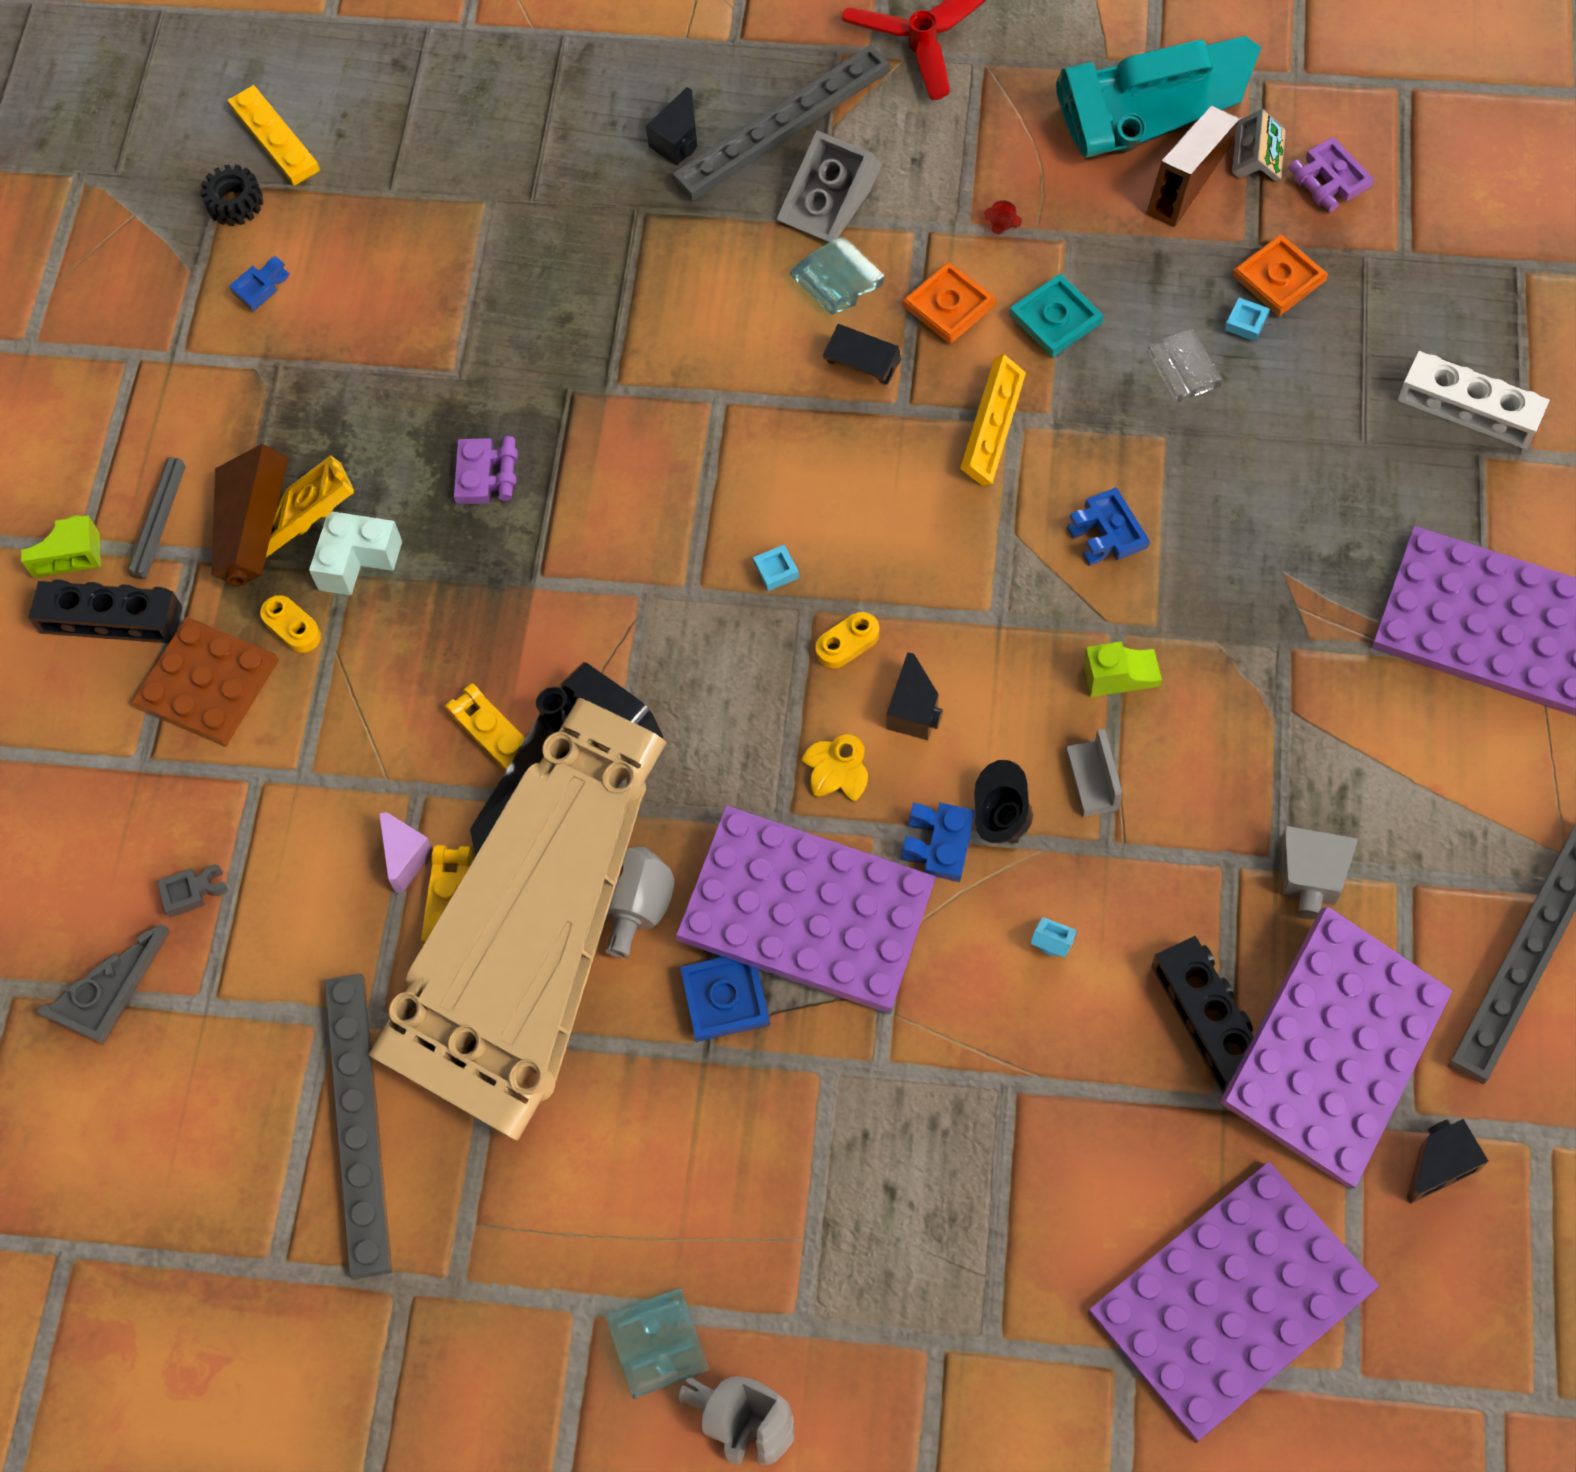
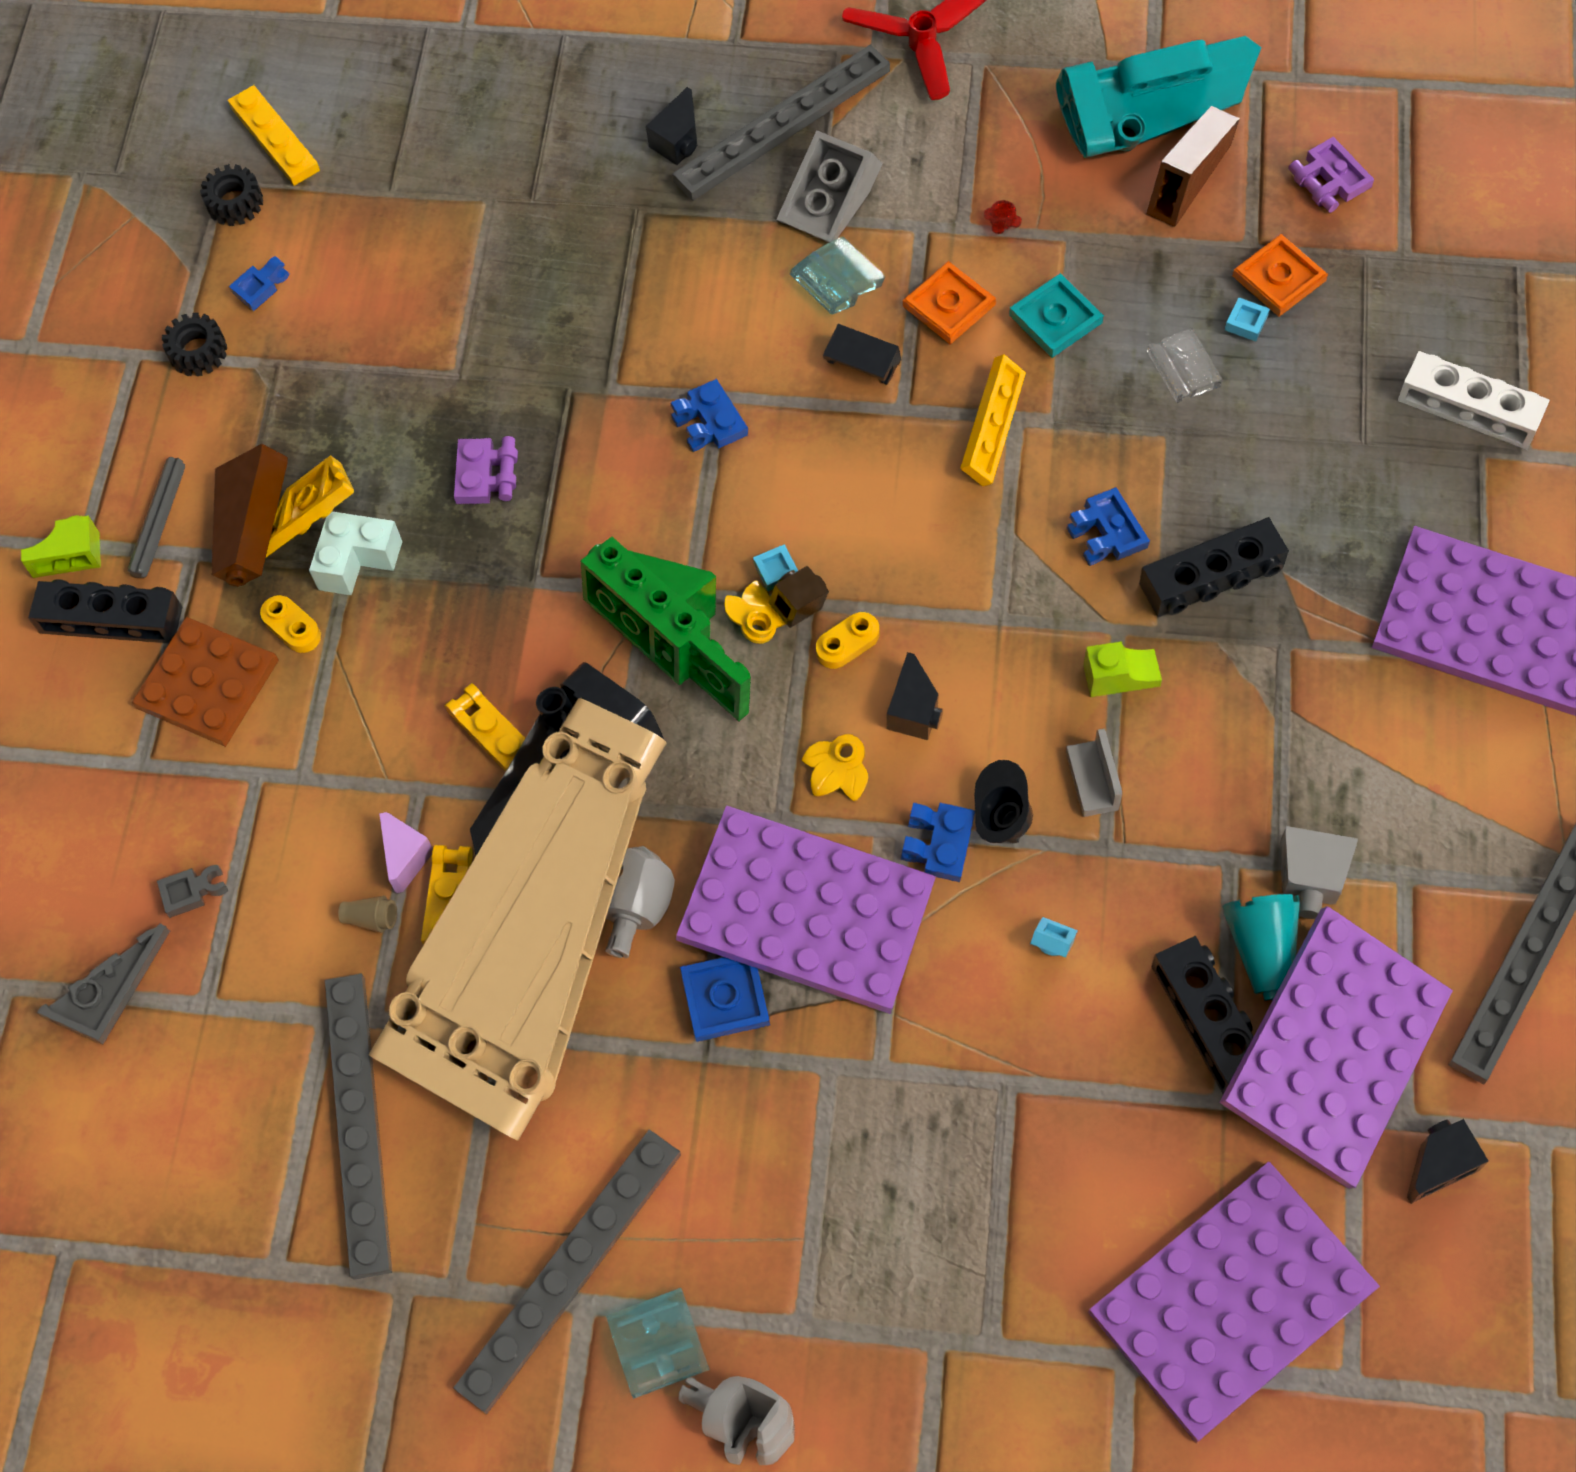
(192, 329): none -> black tyre
(370, 913): none -> dark tan cone
(567, 1272): none -> dark grey plate
(667, 616): none -> green wedge
(716, 412): none -> blue plate
(753, 610): none -> yellow plate
(798, 595): none -> dark brown brick
(1255, 540): none -> black brick
(1259, 146): light grey panel -> none
(1265, 938): none -> teal cone

